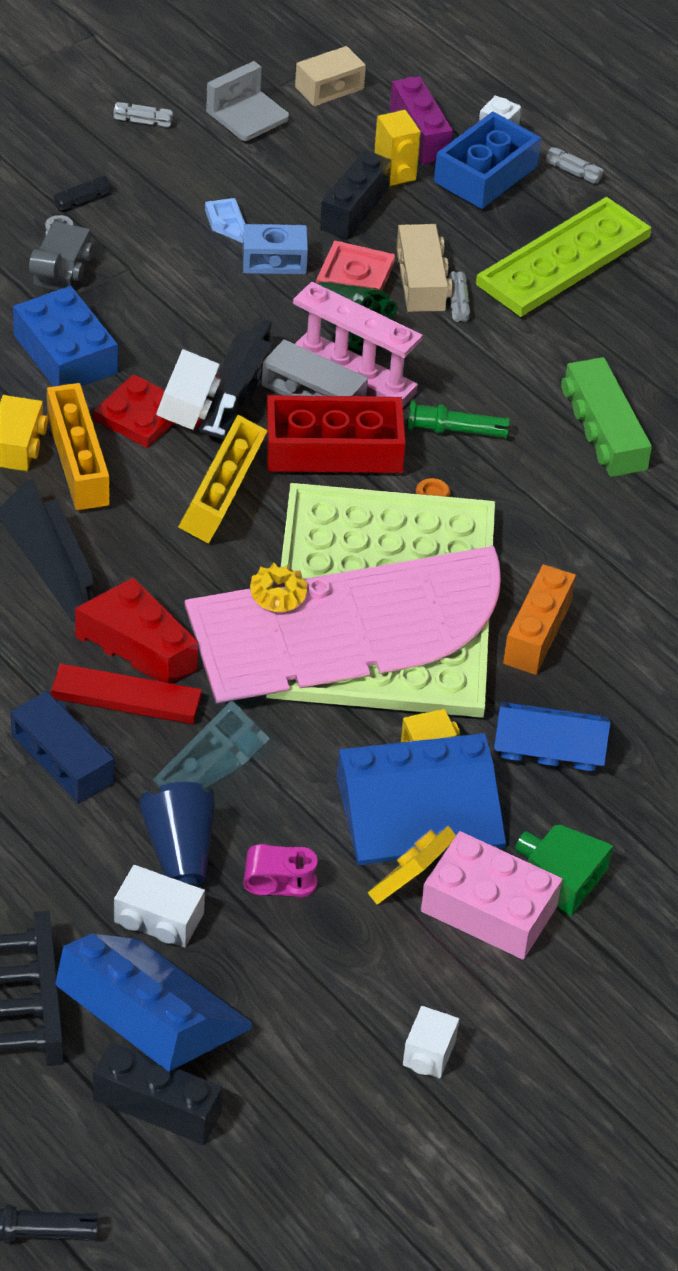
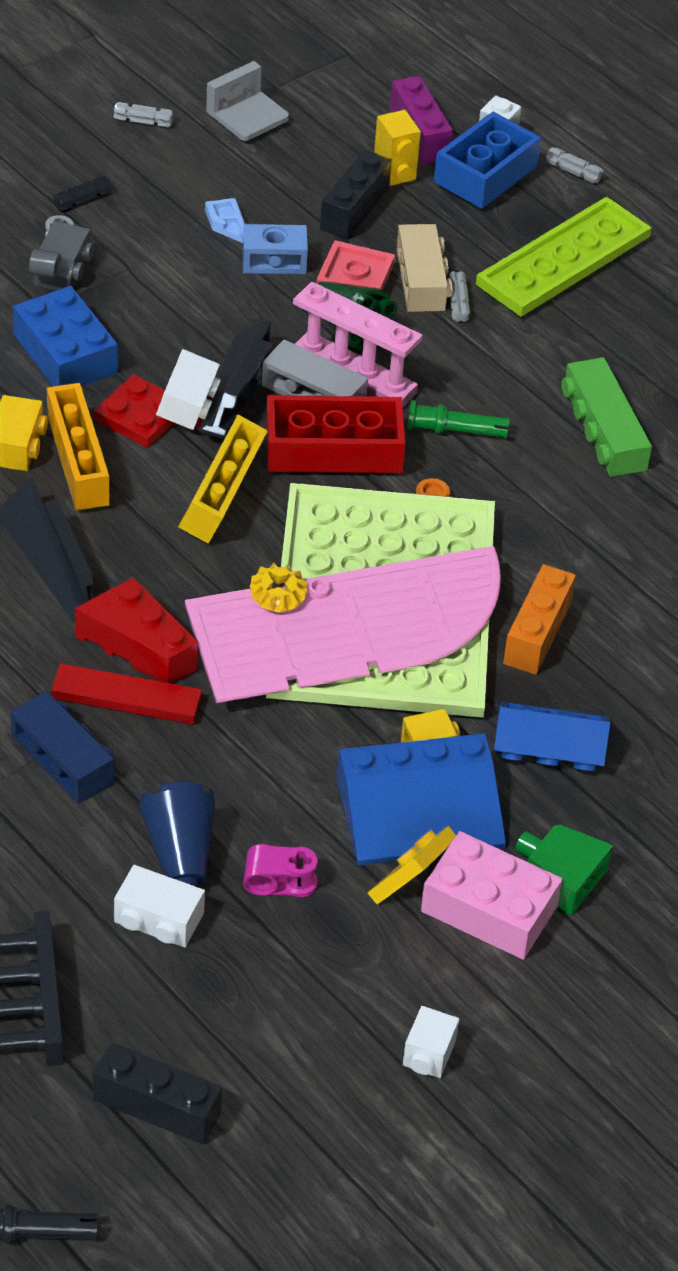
(146, 999): blue slope -> none
(216, 750): clear light blue slope -> none
(330, 76): tan brick -> none

